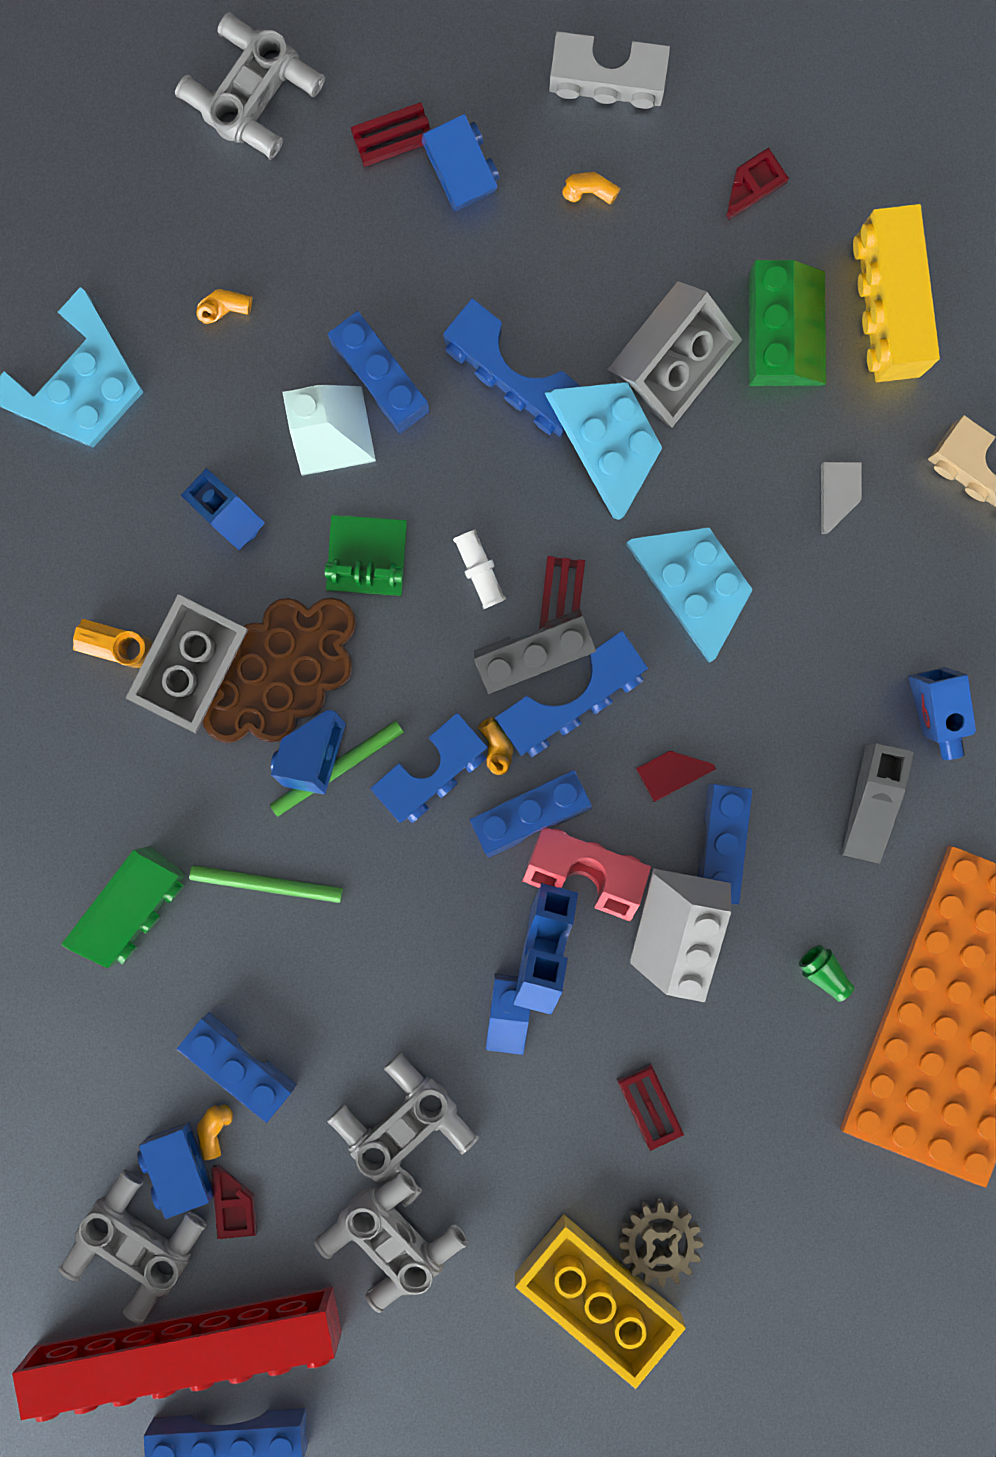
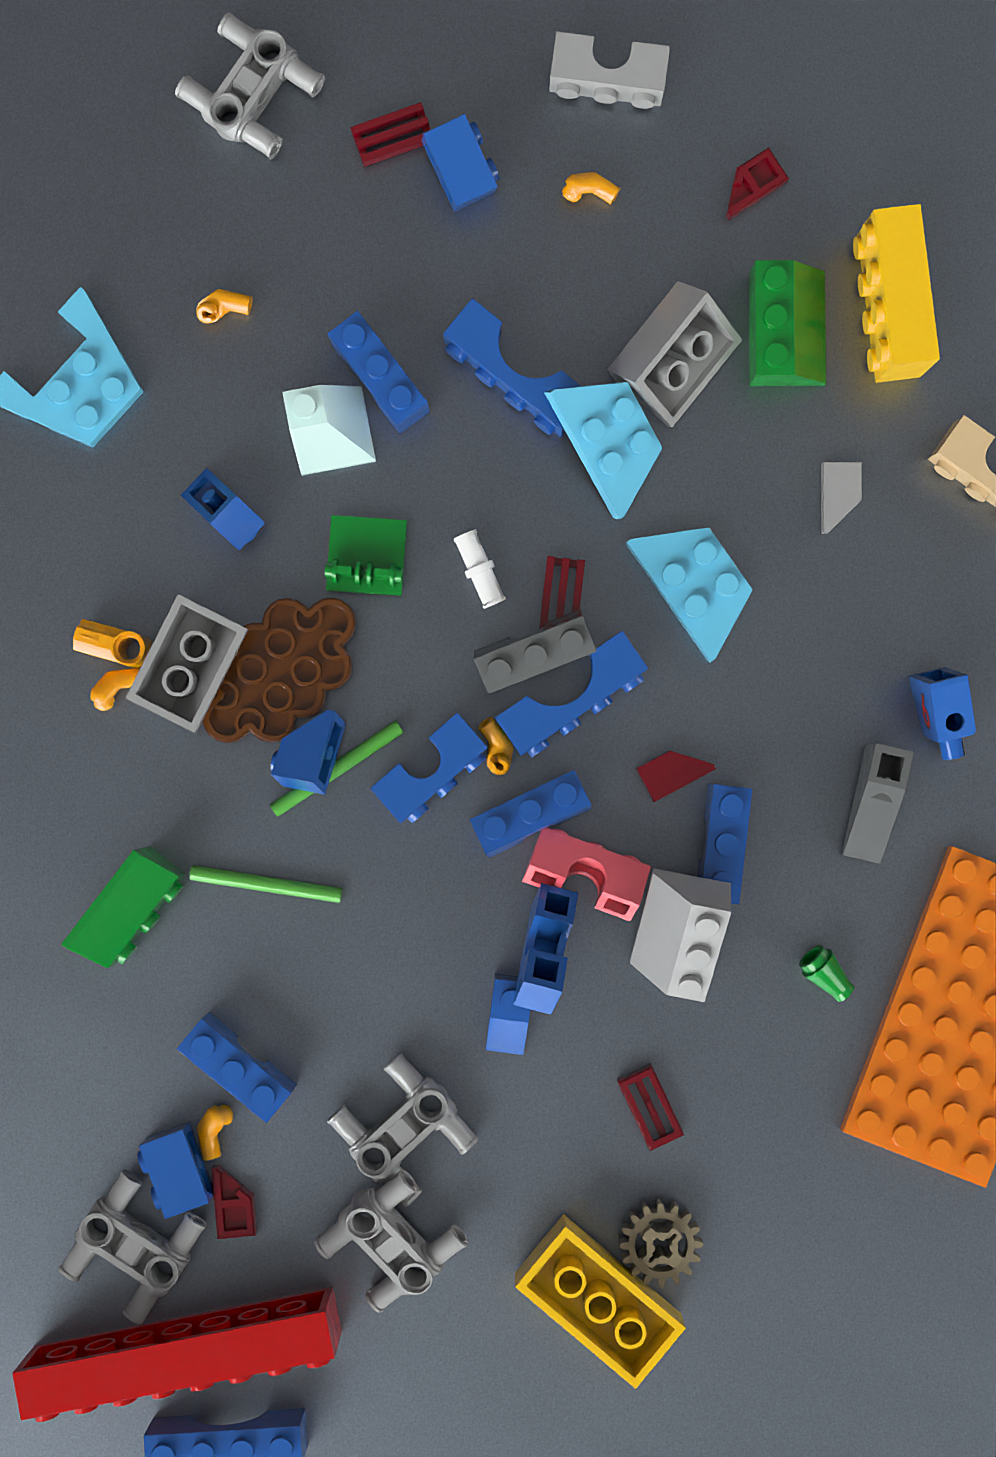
(109, 684): none -> light orange arm

